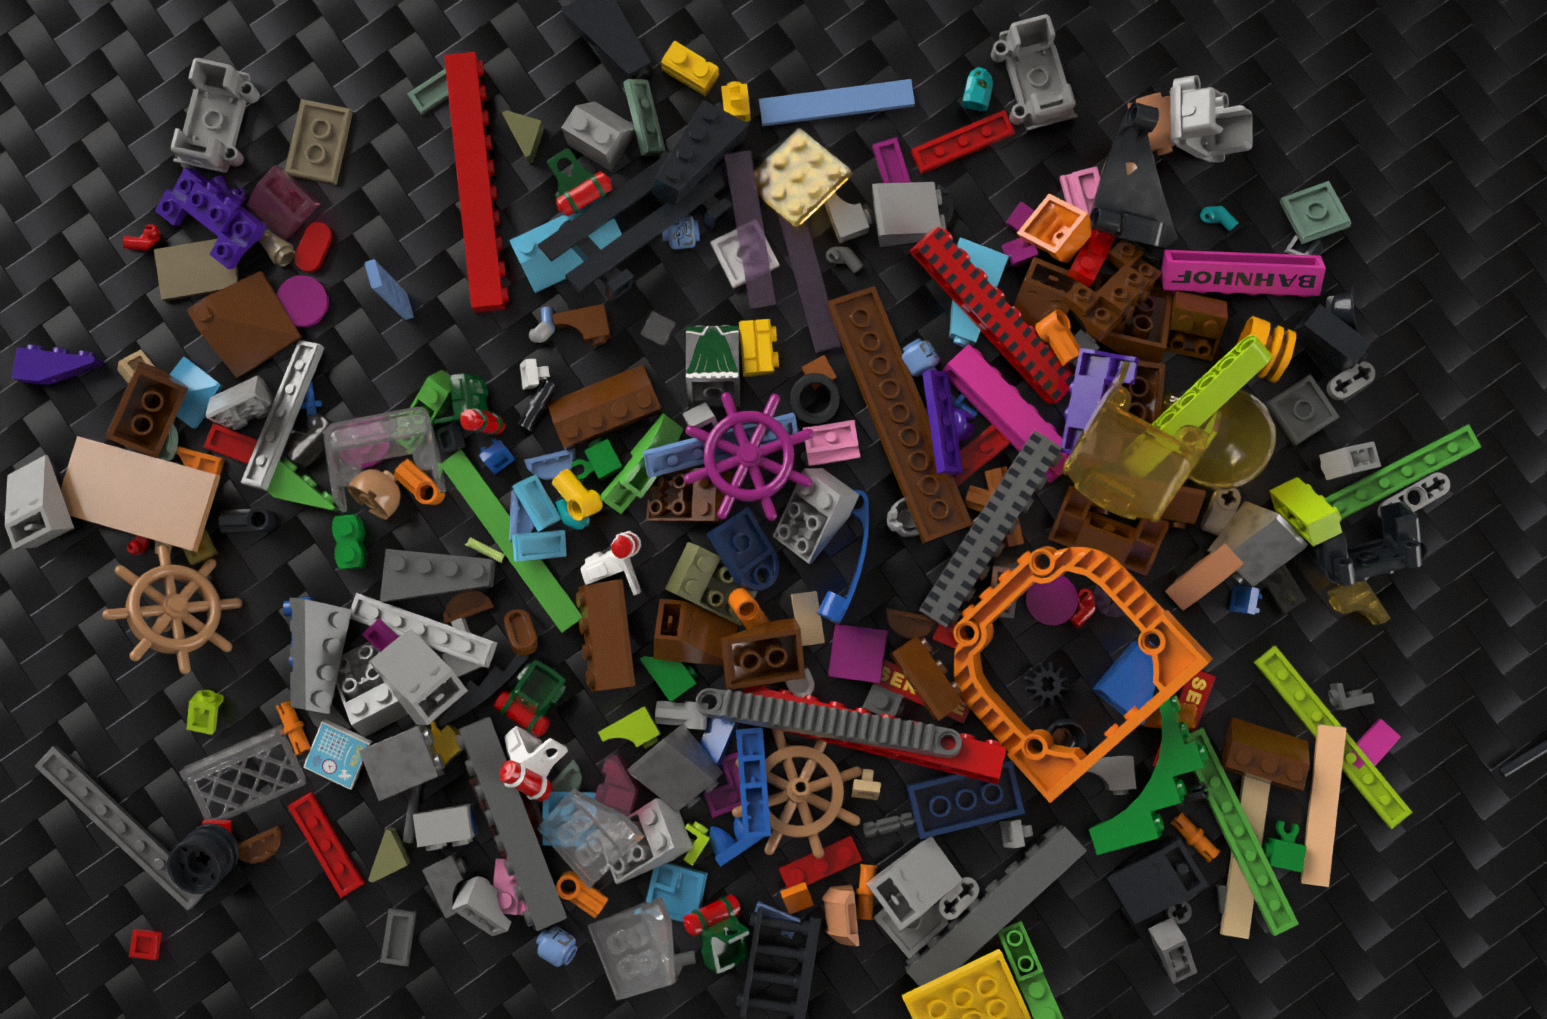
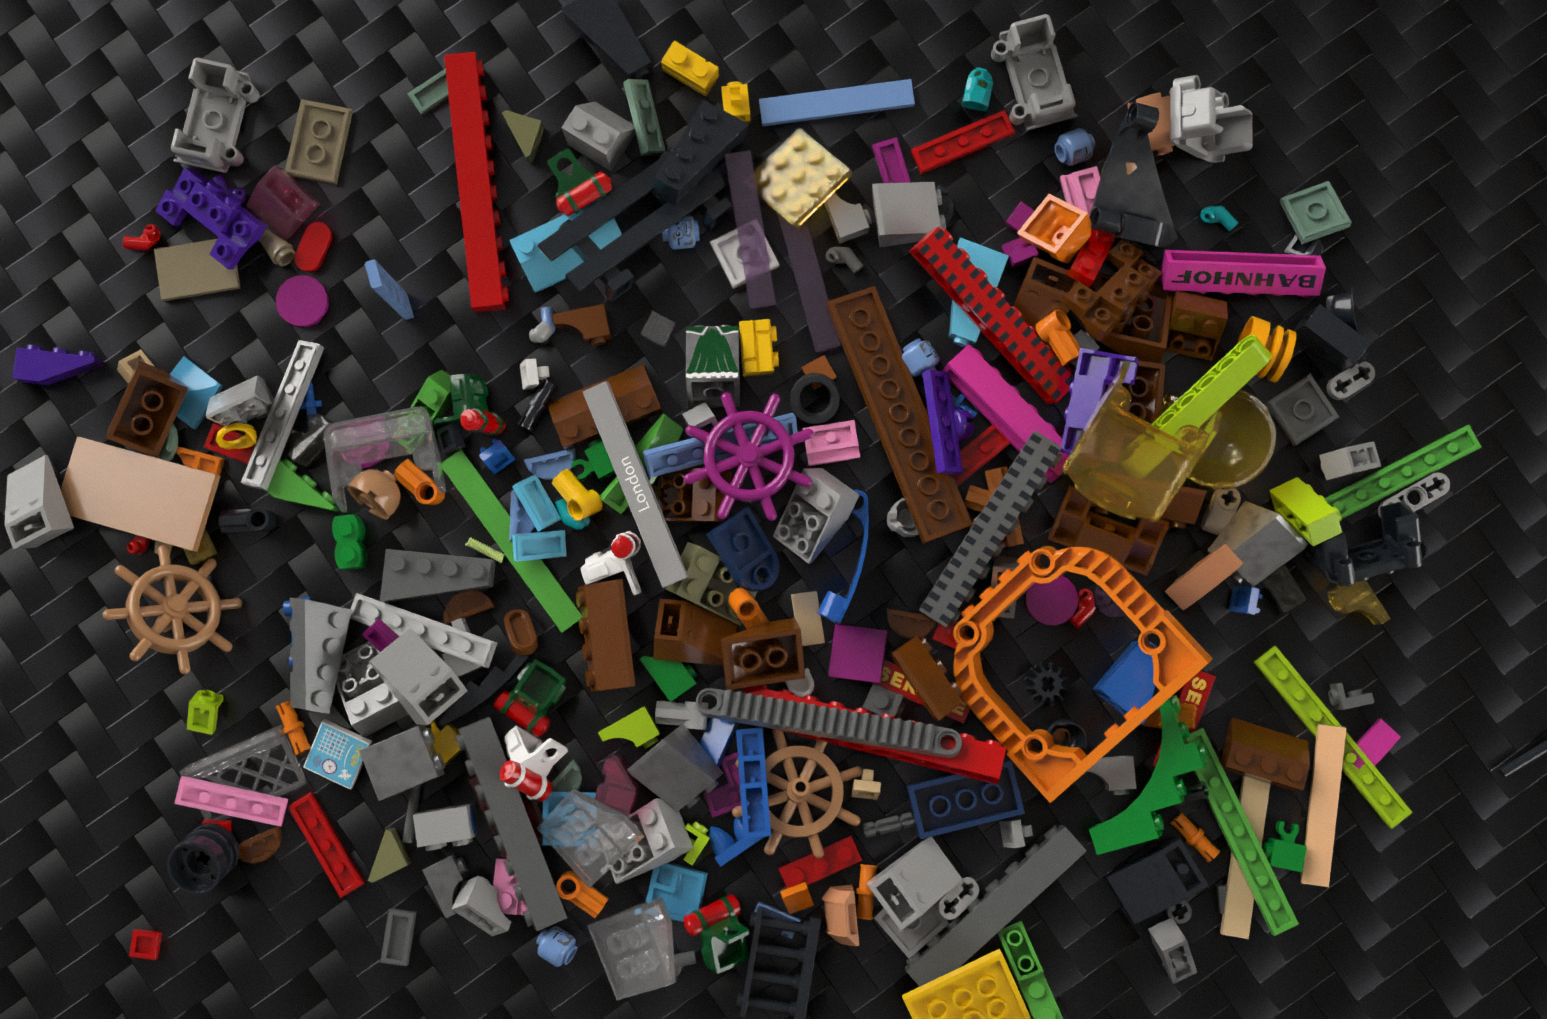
(112, 820): flat silver plate -> none
(231, 801): none -> bright pink tile
(245, 323): reddish brown slope -> none
(246, 441): none -> yellow piece
(635, 484): none -> light grey tile
(1074, 147): none -> medium blue head

